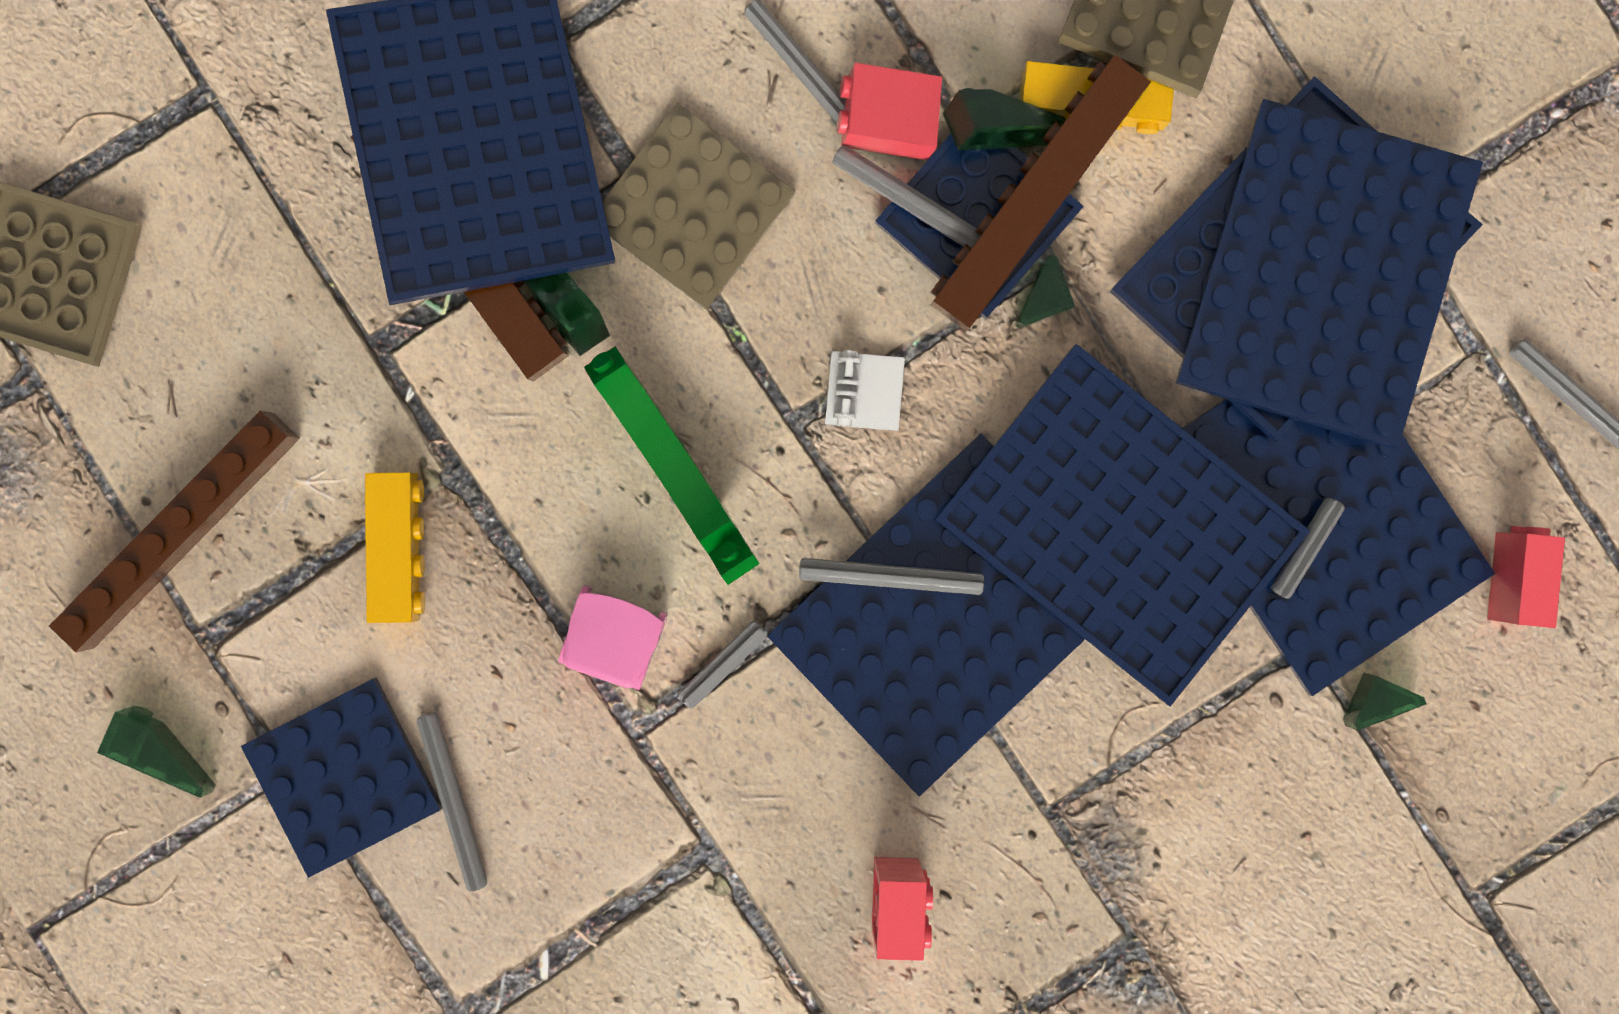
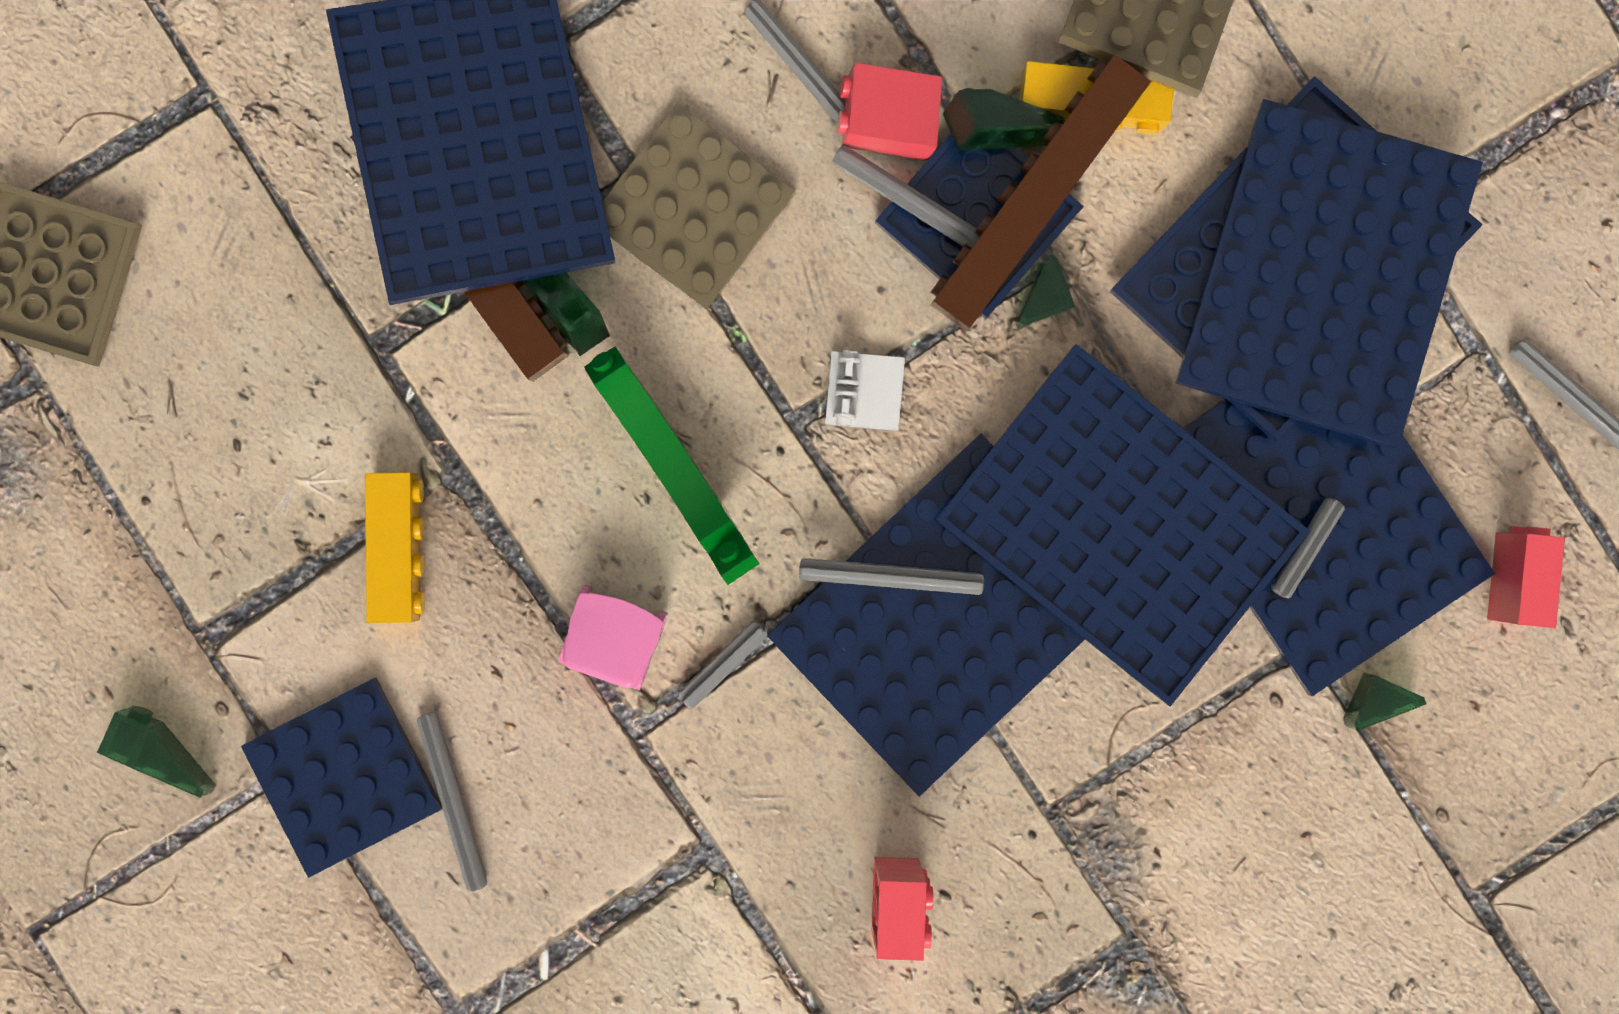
(174, 531): reddish brown brick -> none

